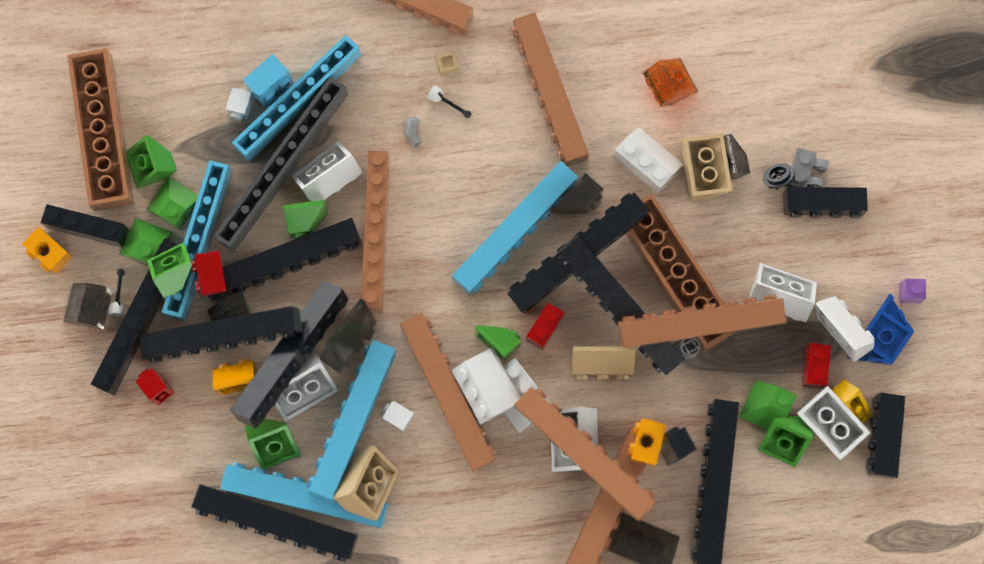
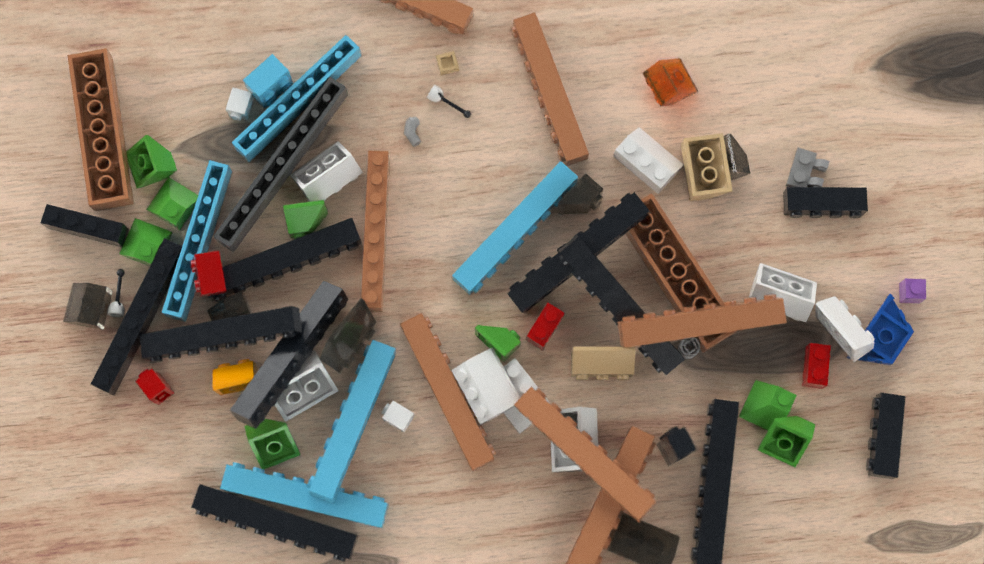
(38, 242): light orange brick -> none
(170, 269): bright green slope -> none
(366, 483): tan slope -> none
(655, 432): light orange brick -> none
(784, 170): black gear -> none
(833, 422): white slope -> none
(853, 399): yellow slope -> none

